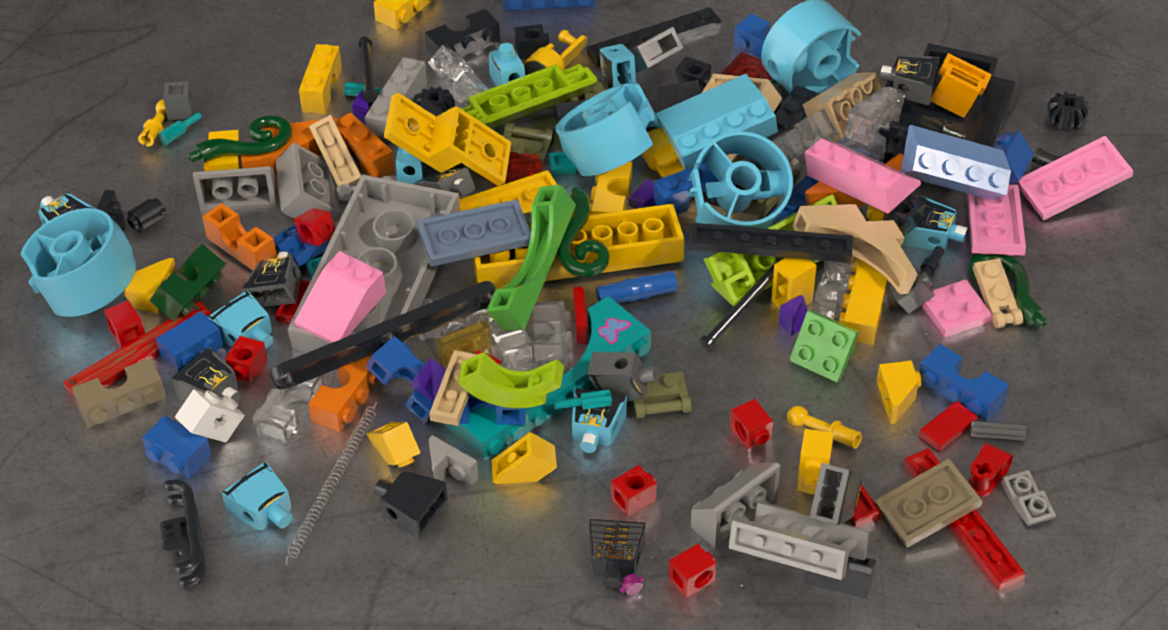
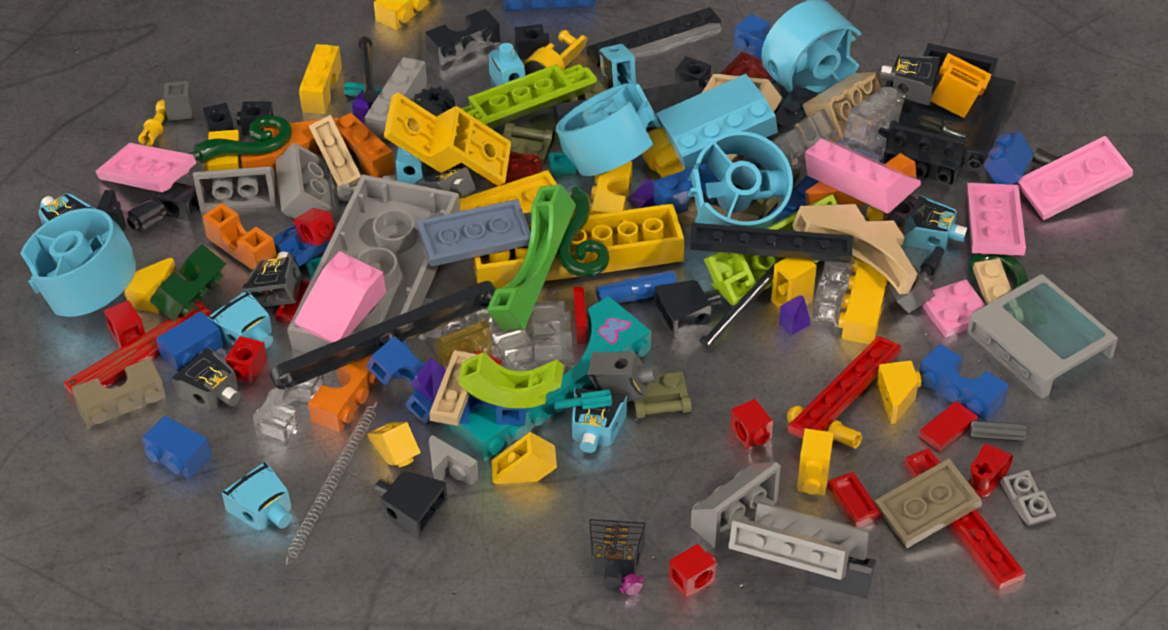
(146, 167): none -> bright pink plate
(177, 129): teal axle -> none
(180, 201): none -> black brick
(184, 533): black piece -> none
(210, 415): white brick -> none
(218, 118): none -> black brick
(251, 111): none -> black brick
(458, 73): clear arch -> none
(633, 490): red brick -> none
(656, 49): flat silver piece -> none
(684, 306): none -> black torso
(824, 345): bright green plate -> none
(835, 493): dark grey torso -> none
(845, 387): none -> red tile
(956, 163): medium blue slope -> none
(1039, 333): none -> panel
(1067, 111): black gear -> none

